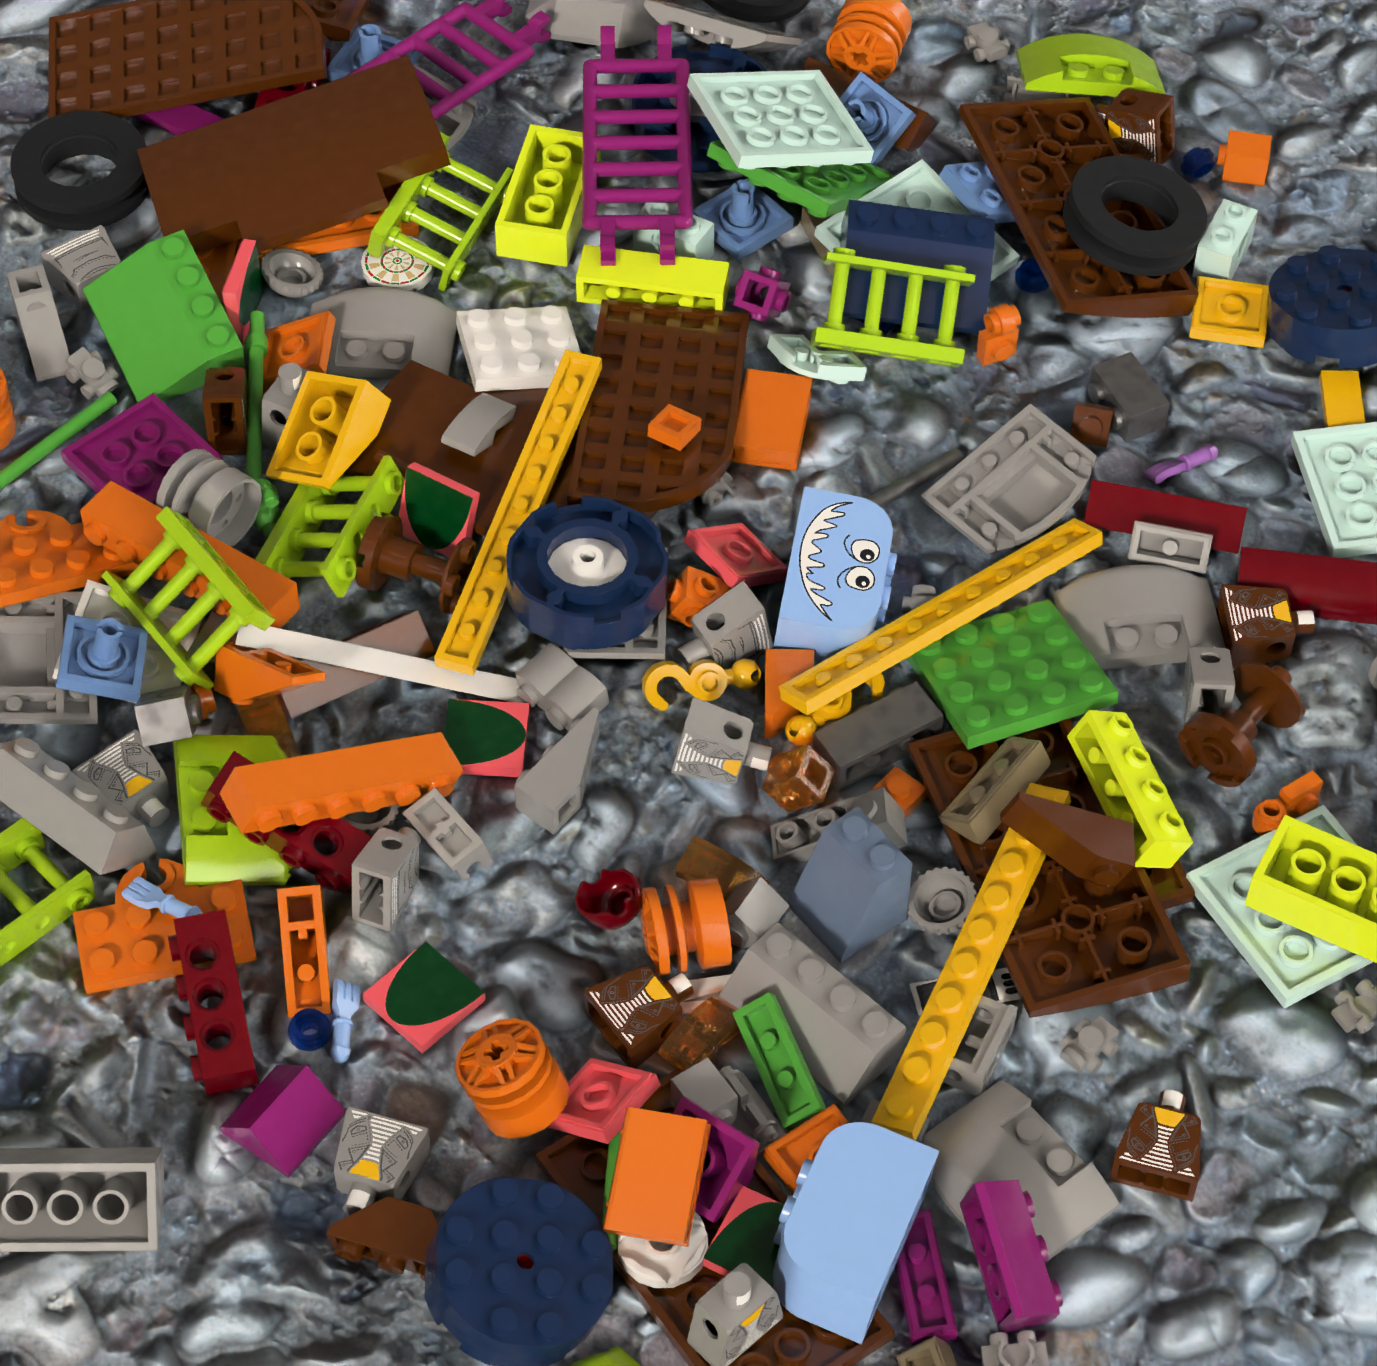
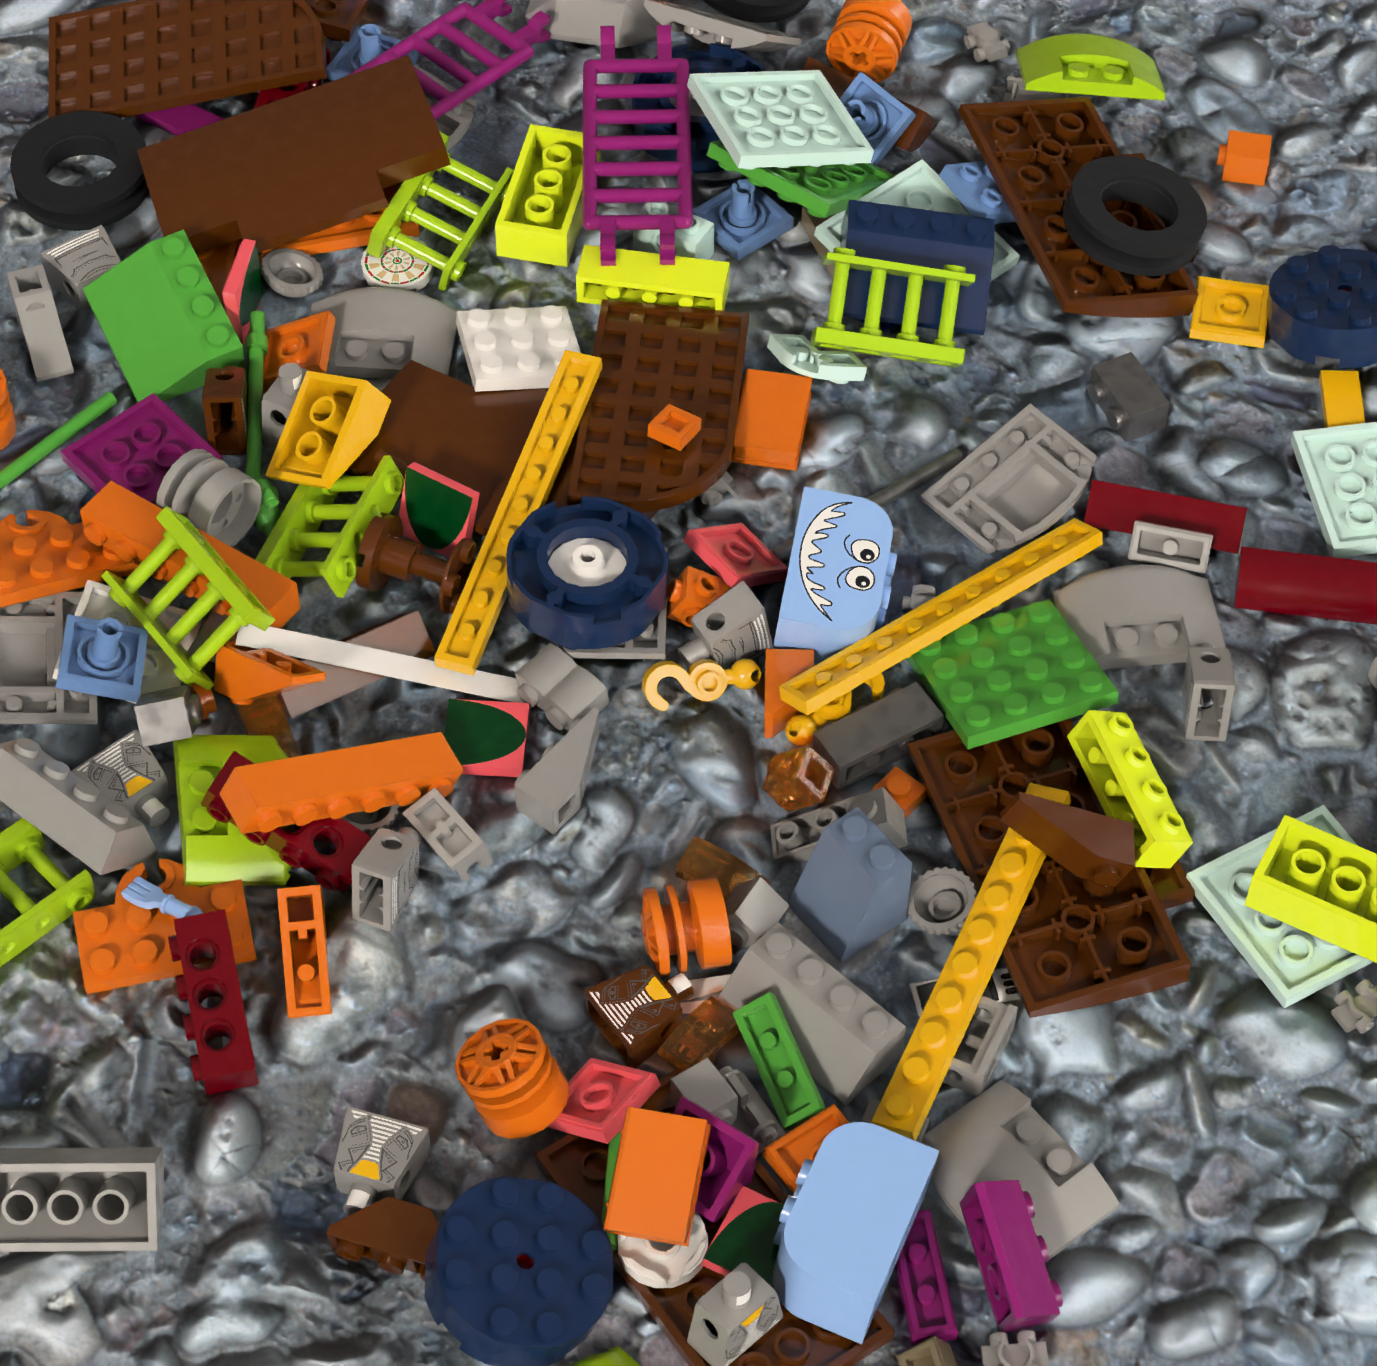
(92, 371): light grey piece -> none
(284, 1117): magenta slope -> none
(306, 1020): clear blue plate -> none
(344, 1004): light blue piece -> none
(424, 997): dark green tile -> none
(476, 424): light grey slope -> none
(611, 899): dark red hair -> none
(717, 744): light grey torso -> none
(750, 293): magenta brick -> none
(1000, 336): orange plate -> none
(1008, 771): dark tan slope -> none
(1030, 277): clear blue plate -> none
(1091, 423): reddish brown plate -> none
(1091, 1041): light grey piece -> none
(1141, 123): reddish brown torso -> none
(1160, 1148): reddish brown torso -> none
(1185, 462): medium lavender piece -> none
(1197, 163): clear blue plate -> none
(1225, 241): light aqua brick -> none
(1225, 740): reddish brown piece -> none
(1259, 623): reddish brown torso -> none
(1293, 800): orange plate -> none

